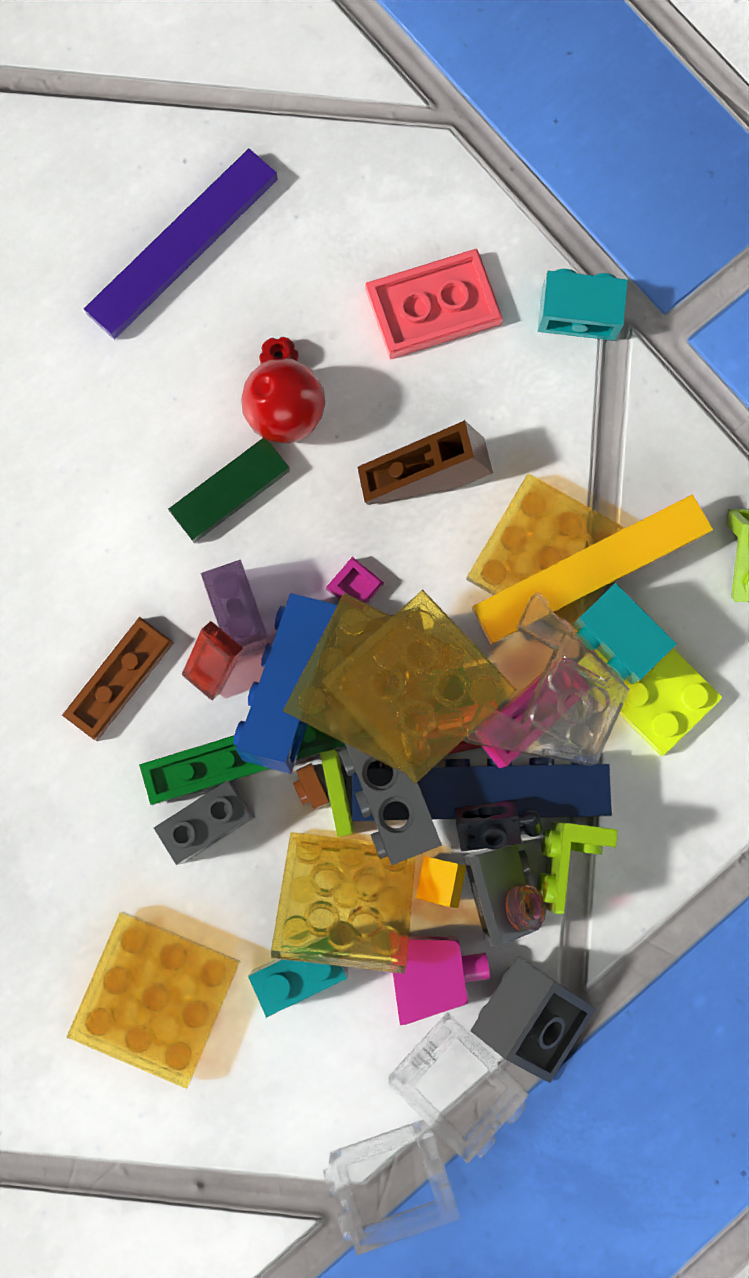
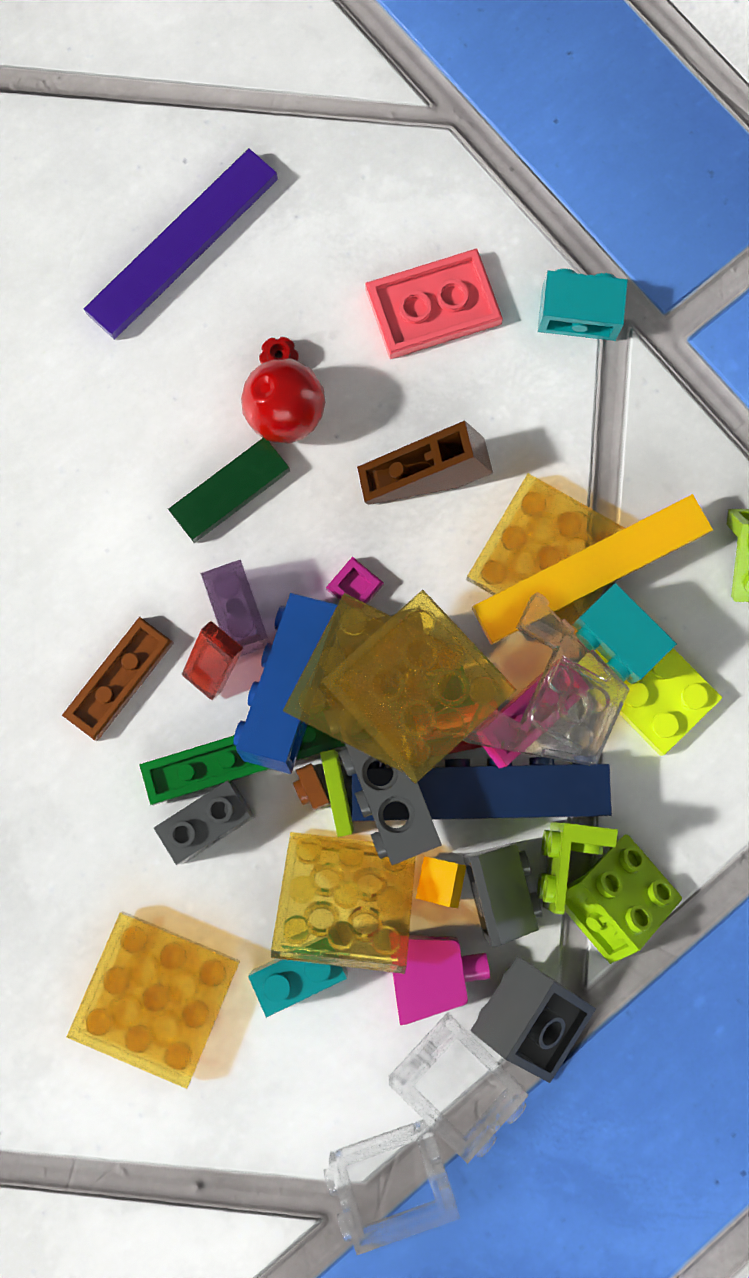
(494, 825): black piece -> none
(525, 908): tile -> none
(621, 900): none -> lime bracket

